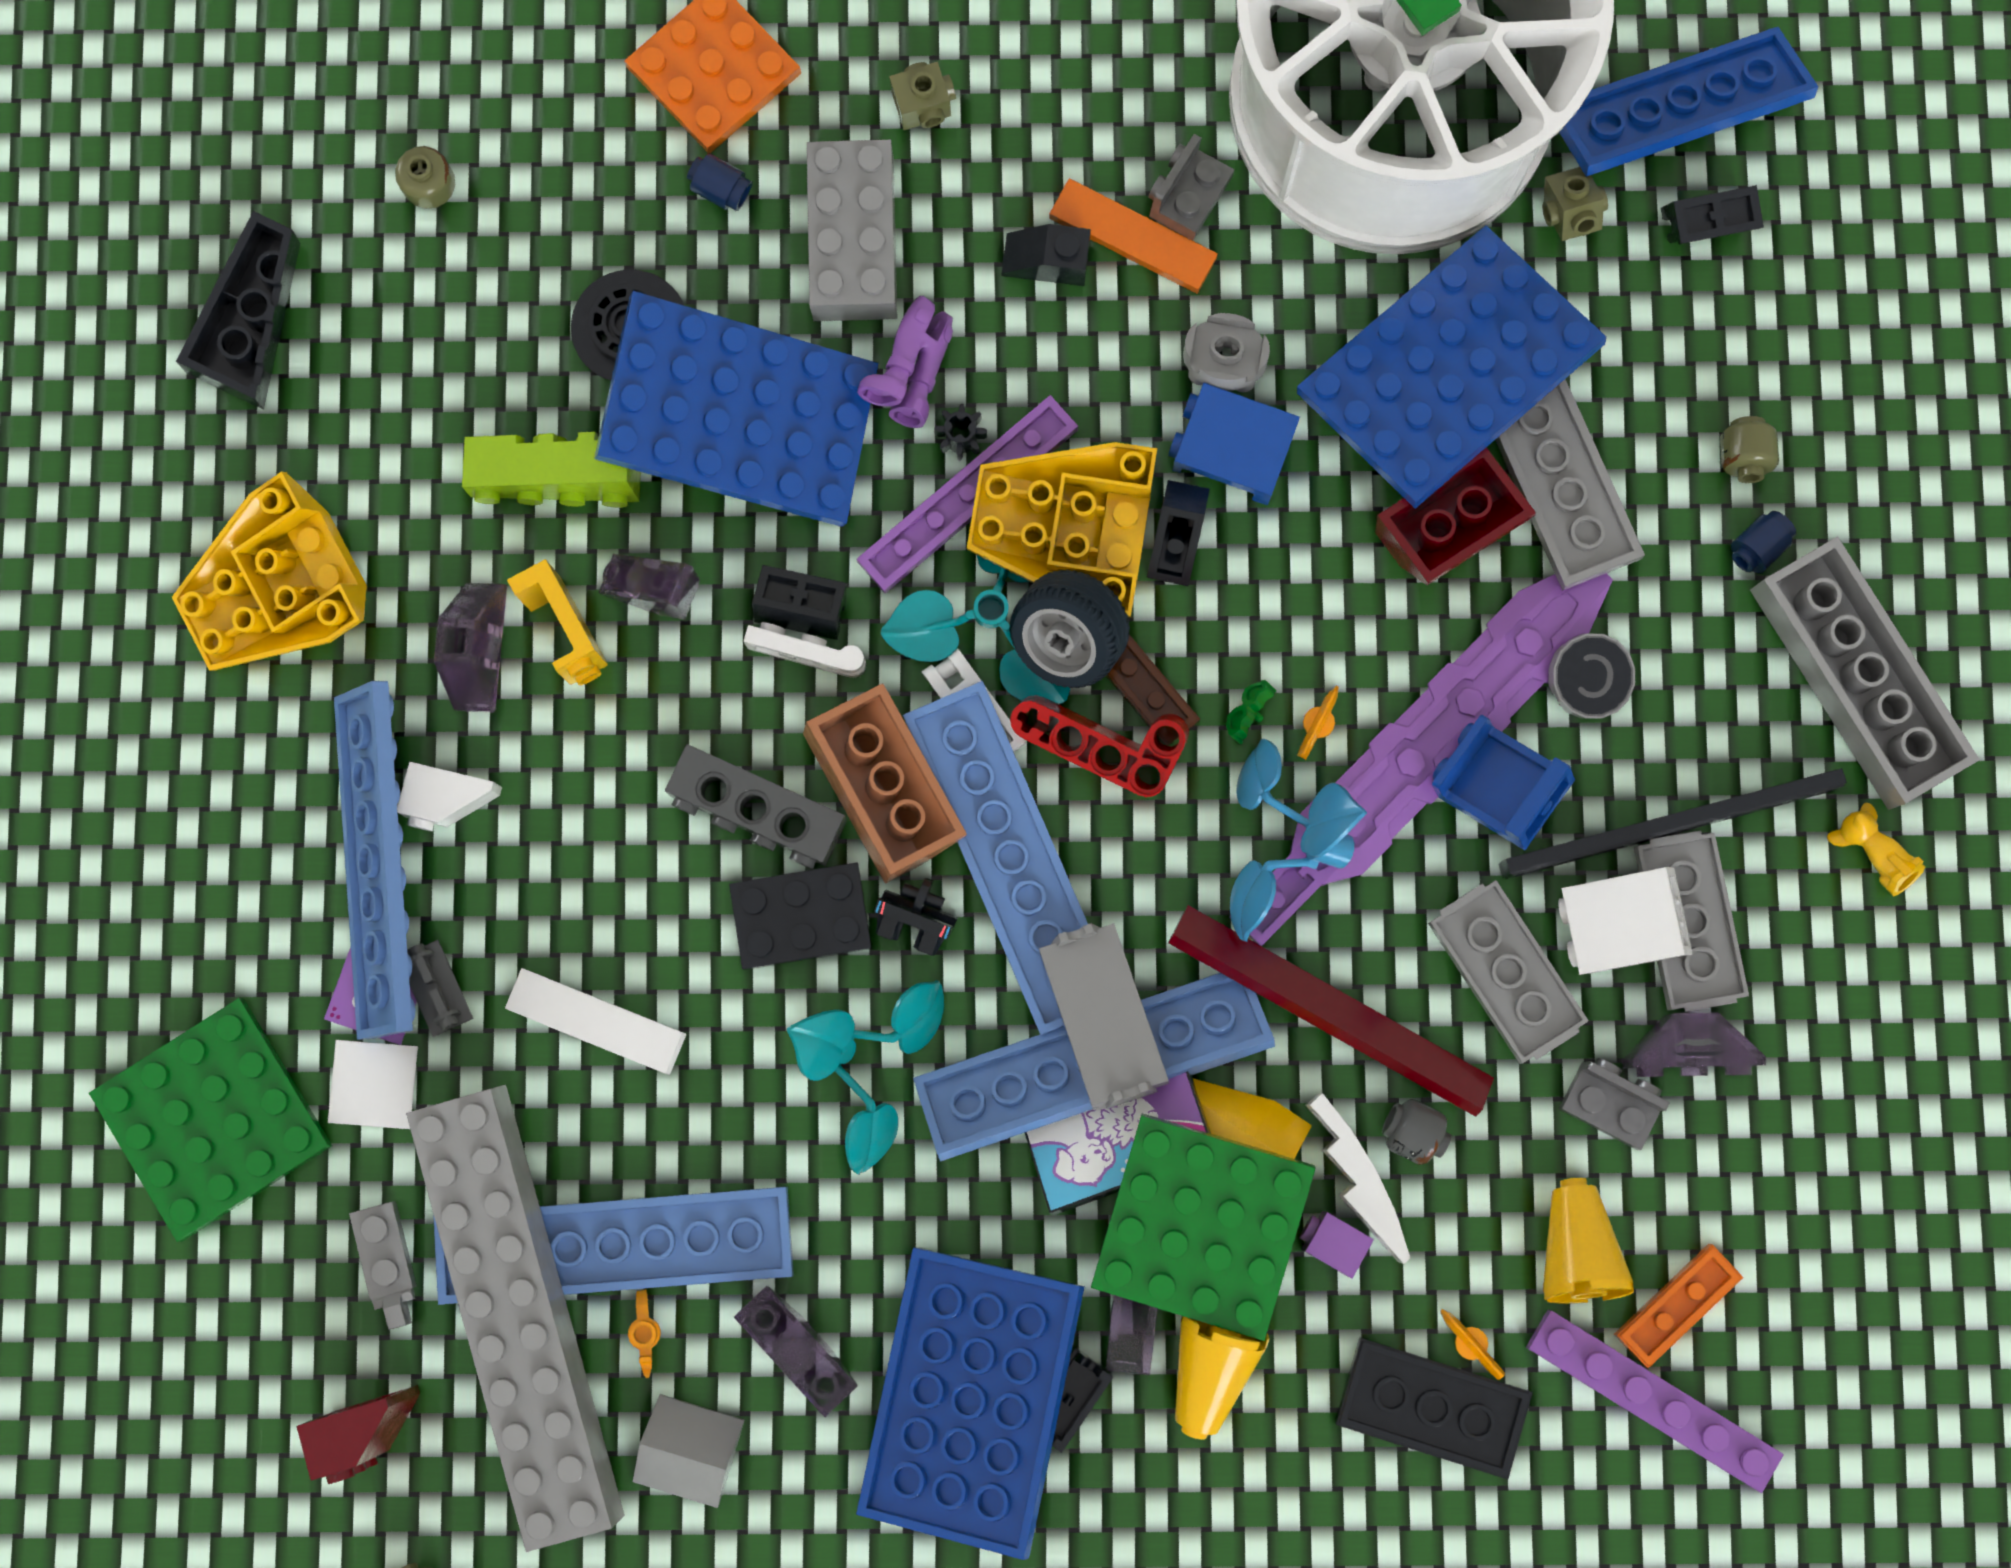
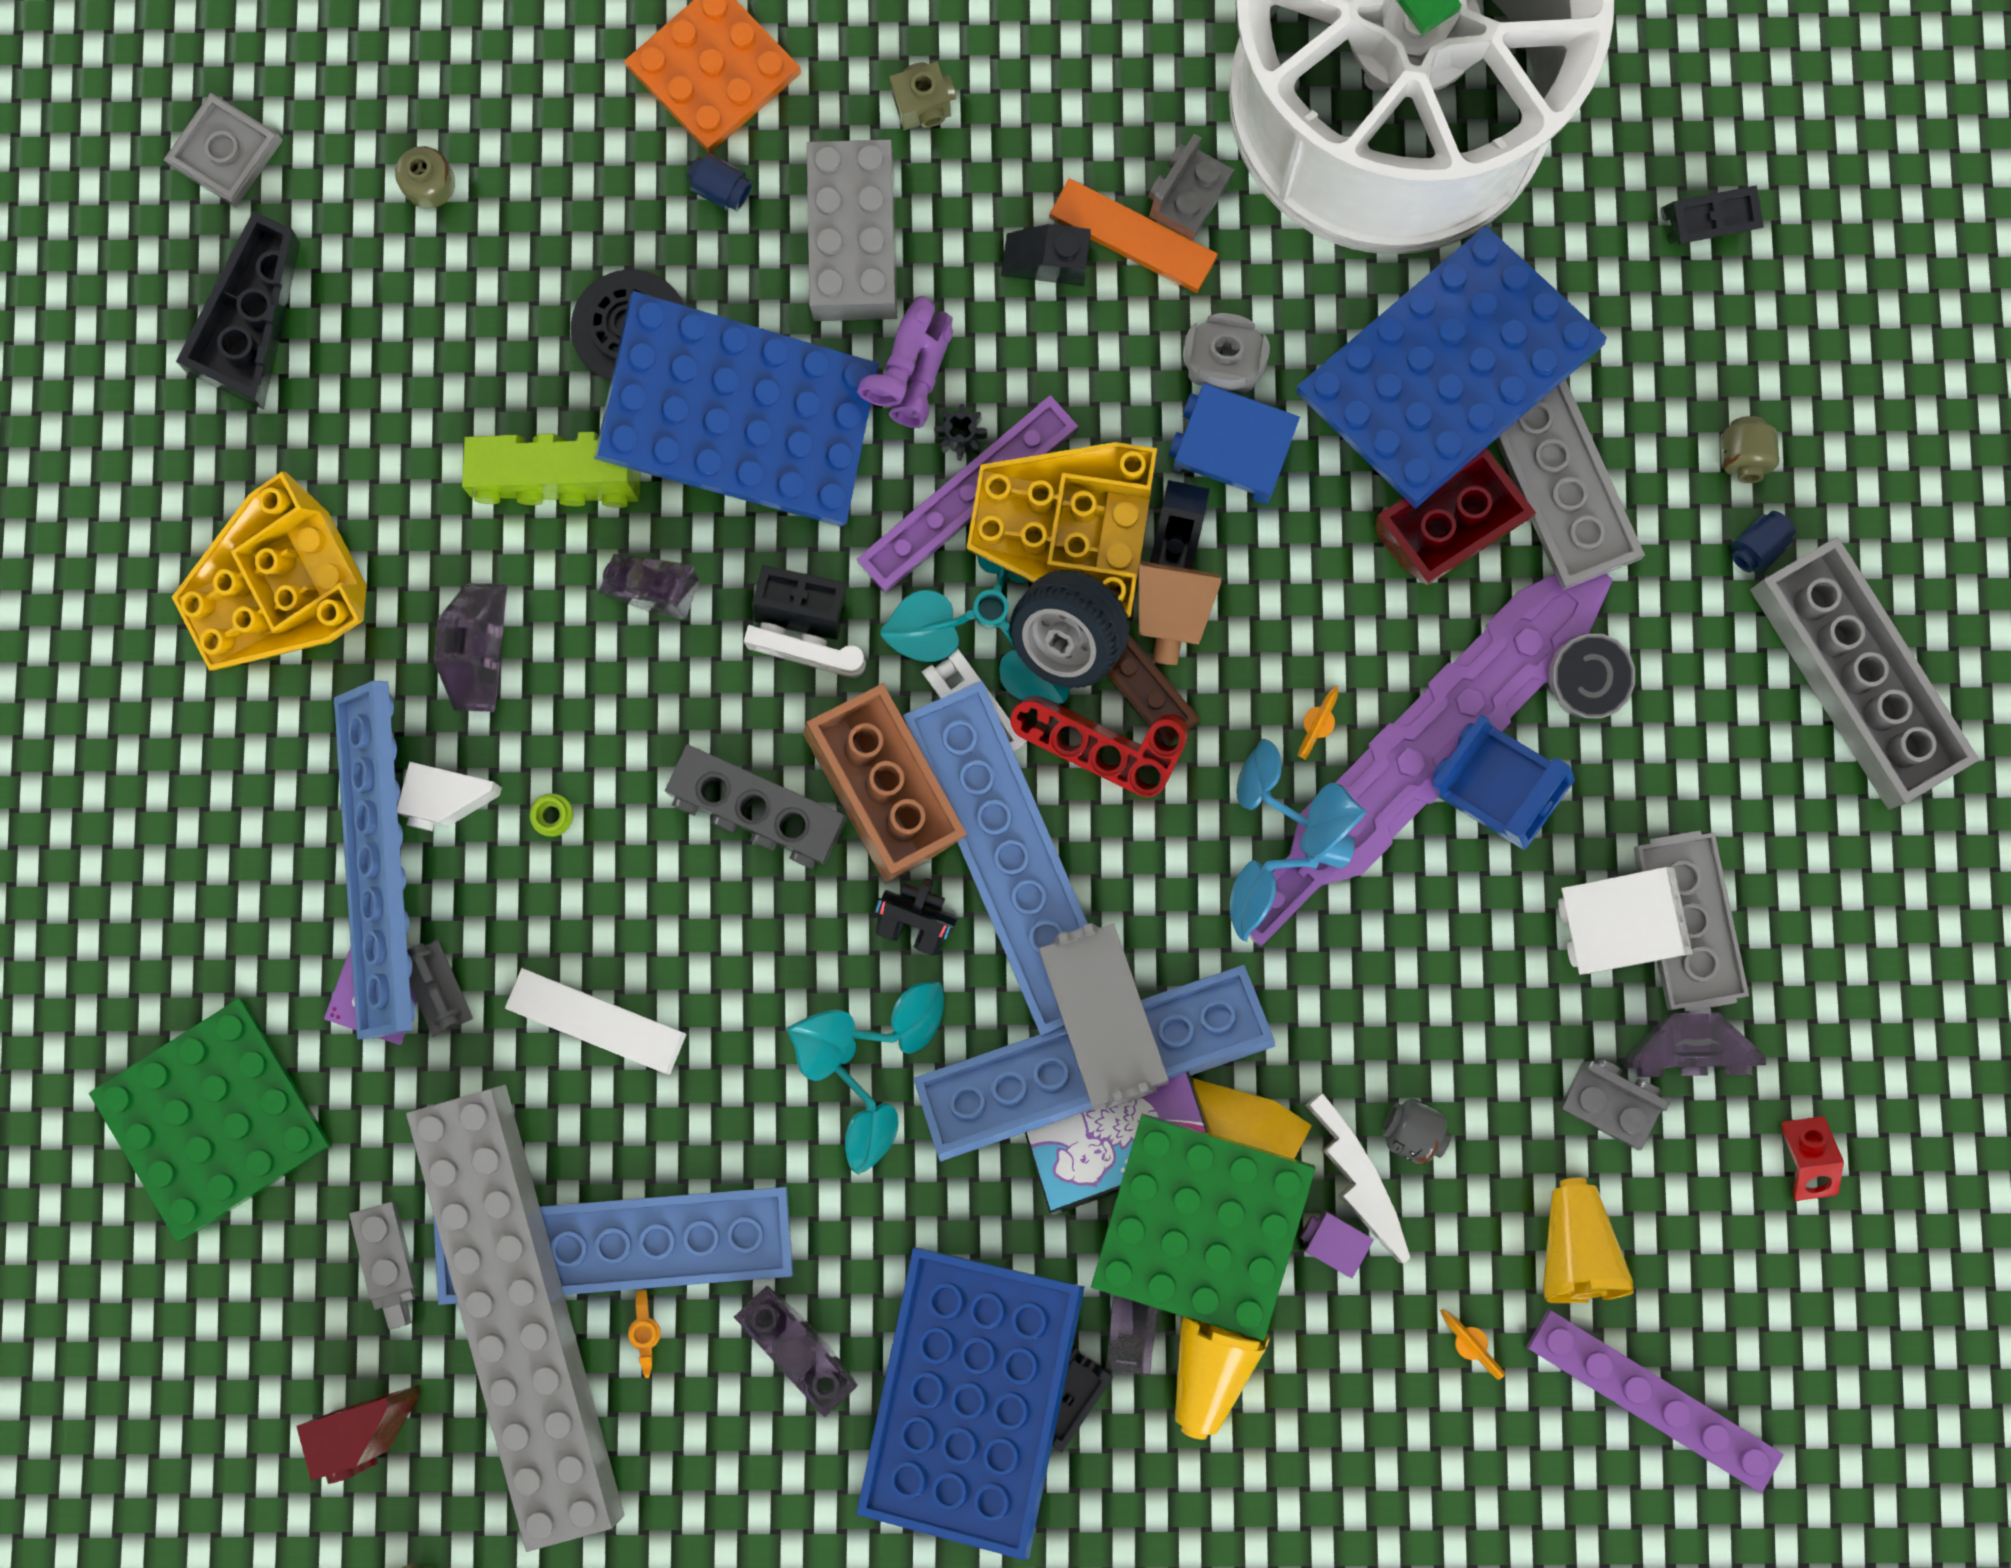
(223, 149): none -> light grey tile
(372, 1084): white sticker -> none
(540, 808): none -> lime plate
(543, 585): yellow panel -> none
(687, 1450): light grey slope -> none
(800, 916): black plate -> none
(1174, 606): none -> medium nougat torso
(1243, 716): green piece -> none
(1332, 1011): dark red tile -> none
(1433, 1408): black tile -> none
(1508, 972): light grey brick -> none
(1573, 204): olive brick -> none
(1672, 824): black tile -> none
(1678, 1305): orange tile -> none
(1687, 100): blue plate -> none
(1814, 1156): none -> red bracket
(1889, 858): yellow animal -> none

